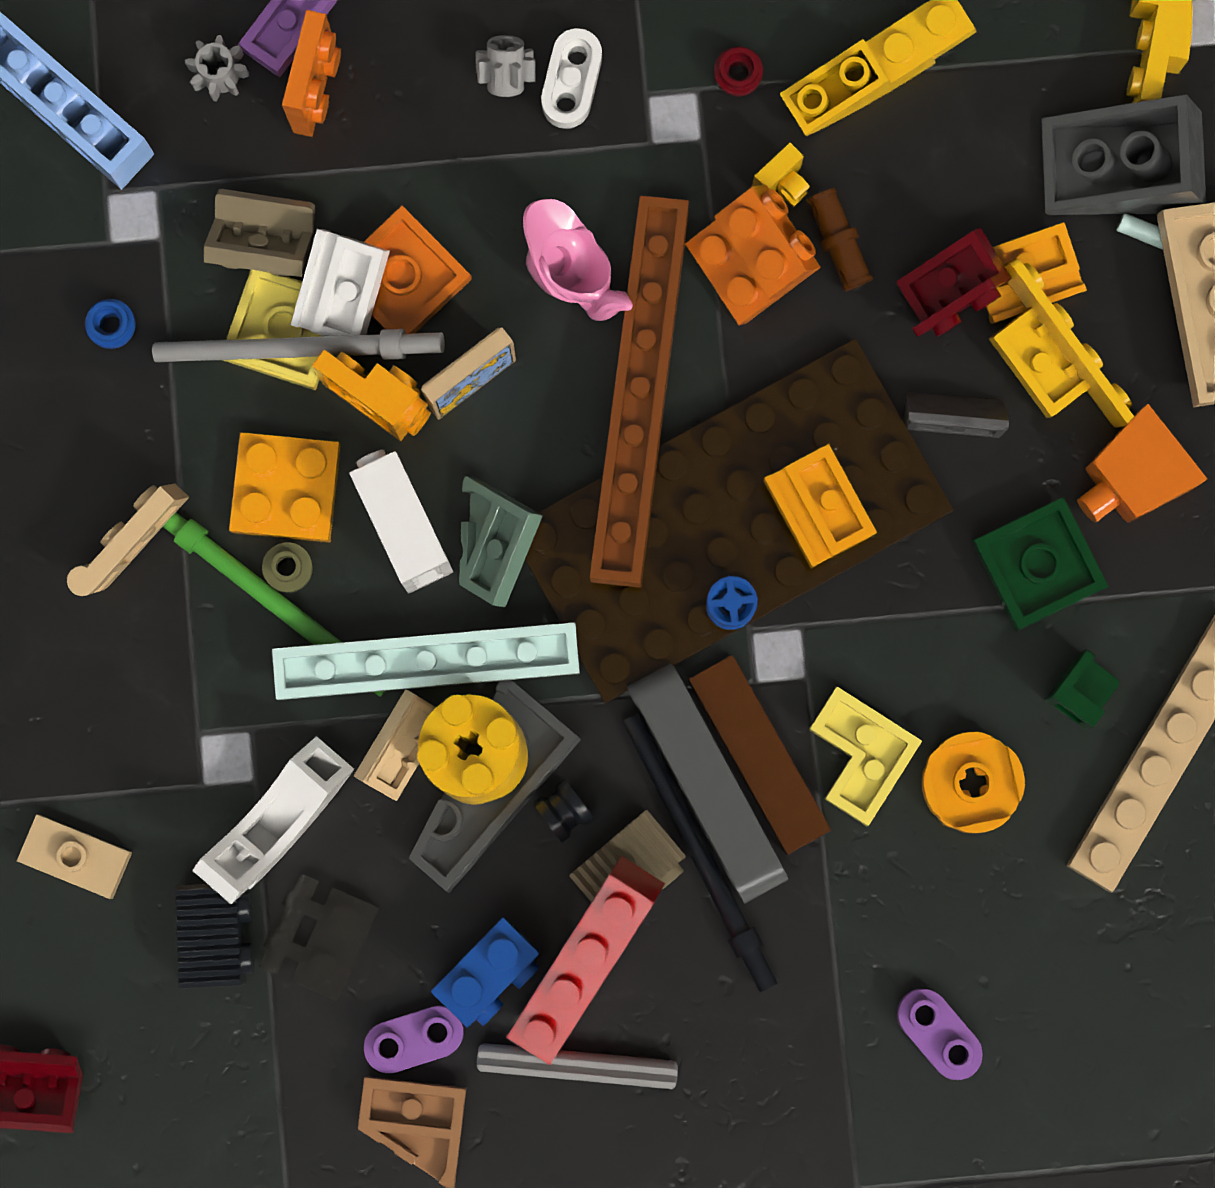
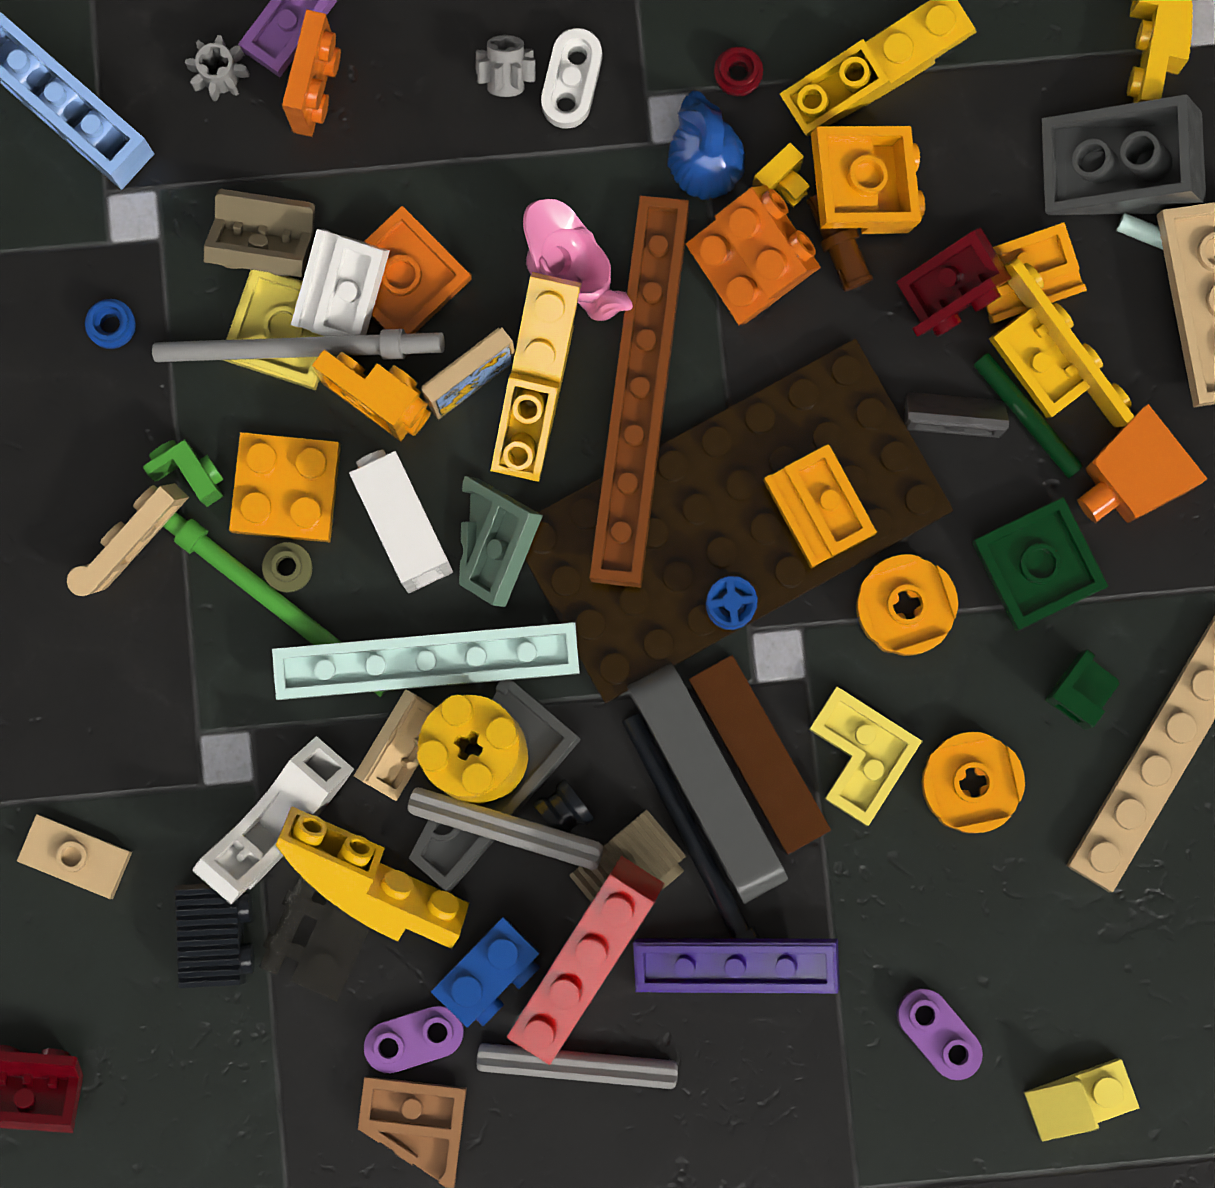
(199, 473): none -> bright green bracket
(351, 877): none -> yellow slope
(505, 828): none -> light grey axle
(536, 376): none -> yellow slope
(705, 150): none -> blue hair
(736, 965): none -> dark purple tile
(867, 178): none -> light orange plate
(918, 579): none -> light orange plate
(1028, 415): none -> dark green bar
(1081, 1100): none -> light yellow slope

